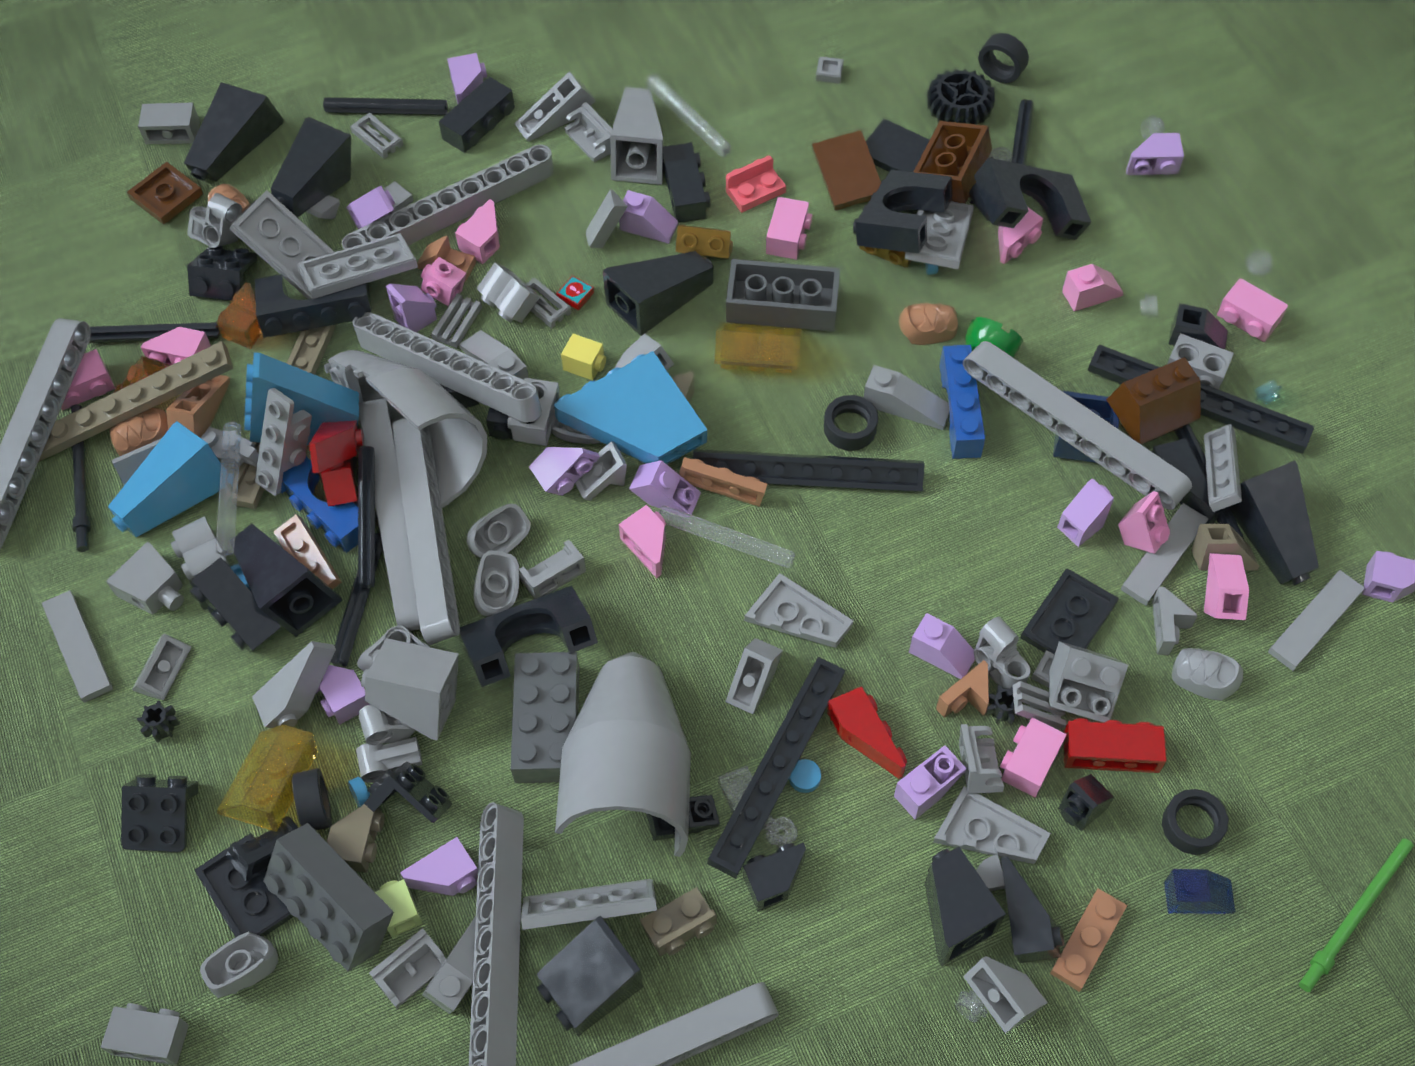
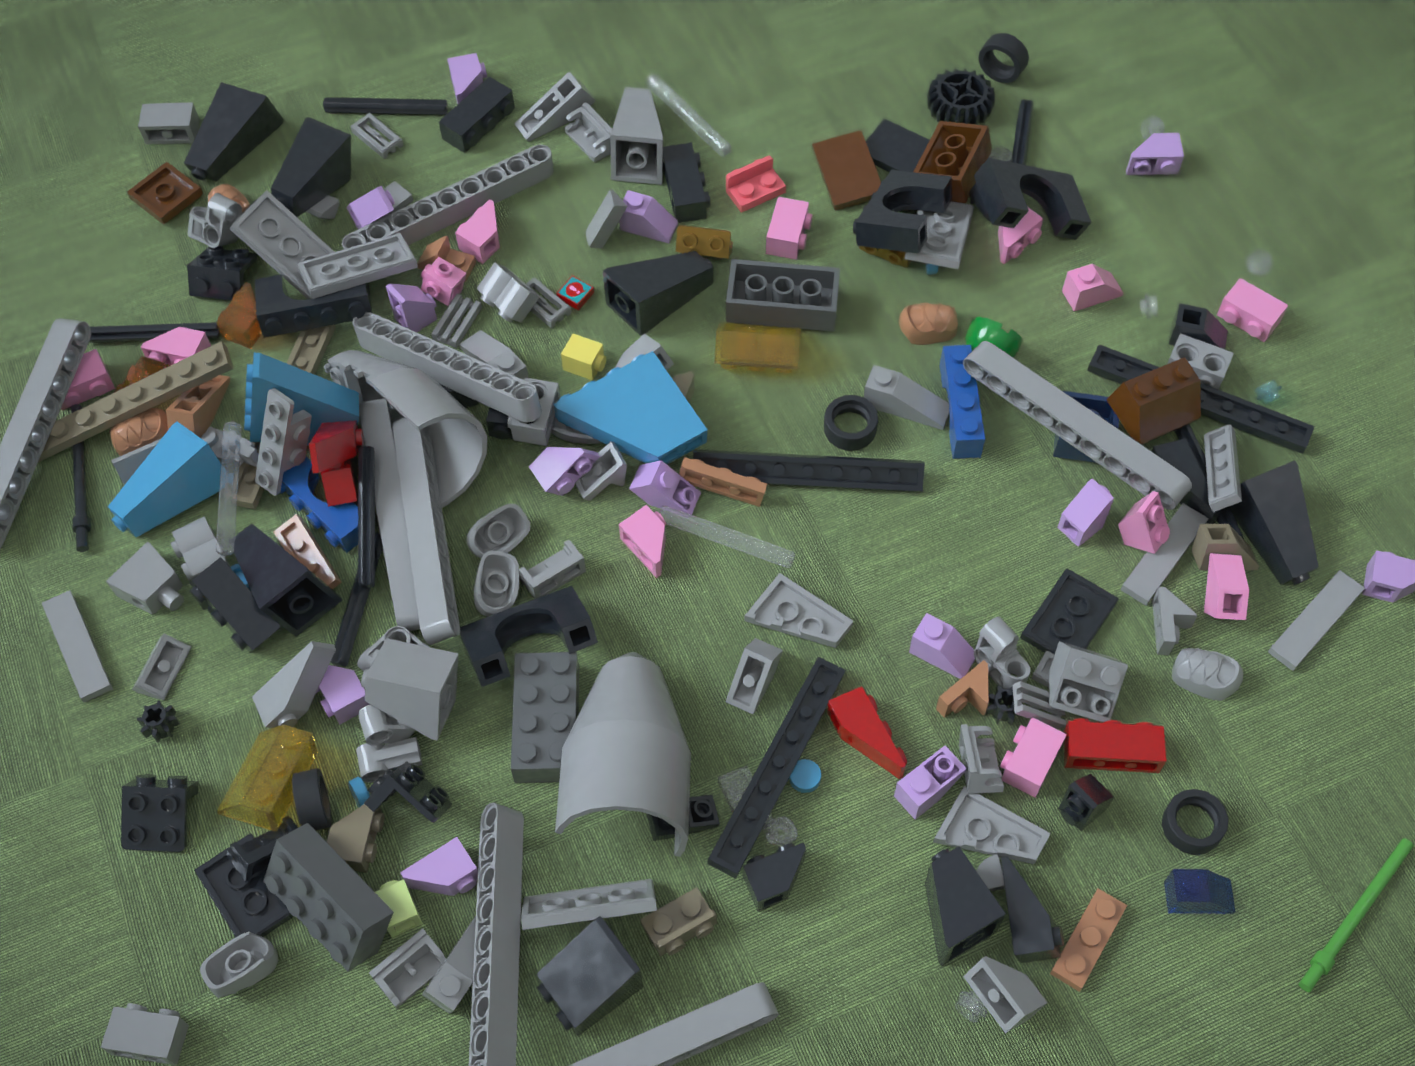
(829, 70): light grey tile -> none

